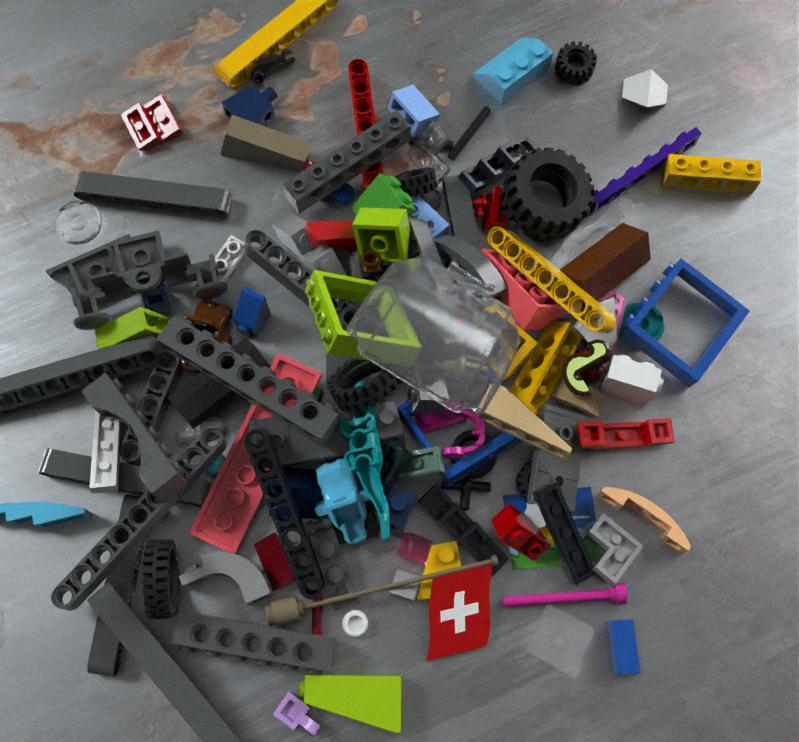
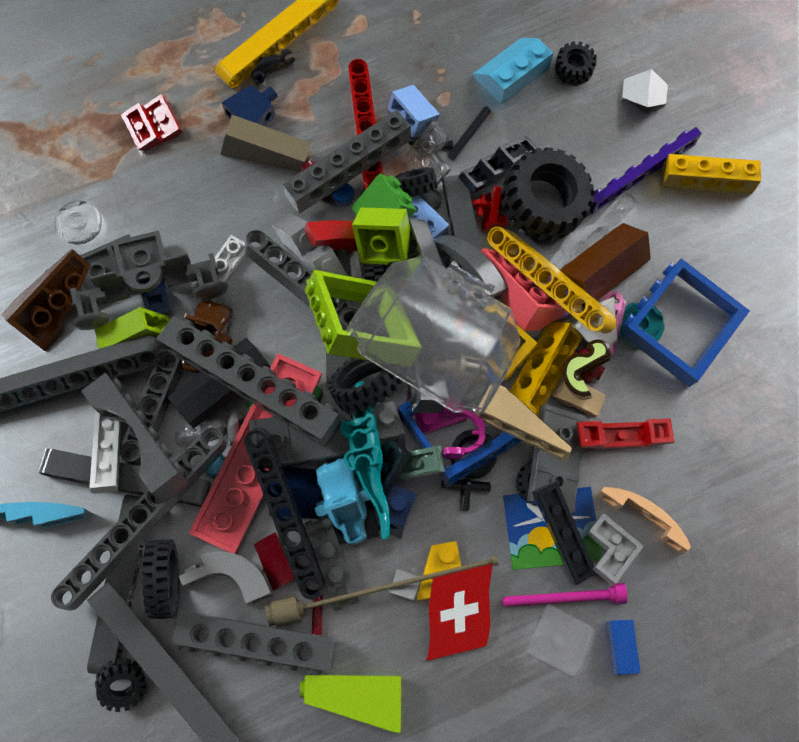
(45, 303): none -> reddish brown wedge
(124, 697): none -> black tyre
(153, 194): dark grey beam -> none
(233, 421): none -> light grey arm
(251, 312): blue slope -> none
(294, 713): lavender plate -> none
(355, 623): white tile -> none
(371, 262): reddish brown plate -> none
(414, 548): clear pink slope -> none
(461, 527): black slope -> none
(519, 532): red slope -> none
(534, 514): white tile -> none
(631, 380): white brick -> none

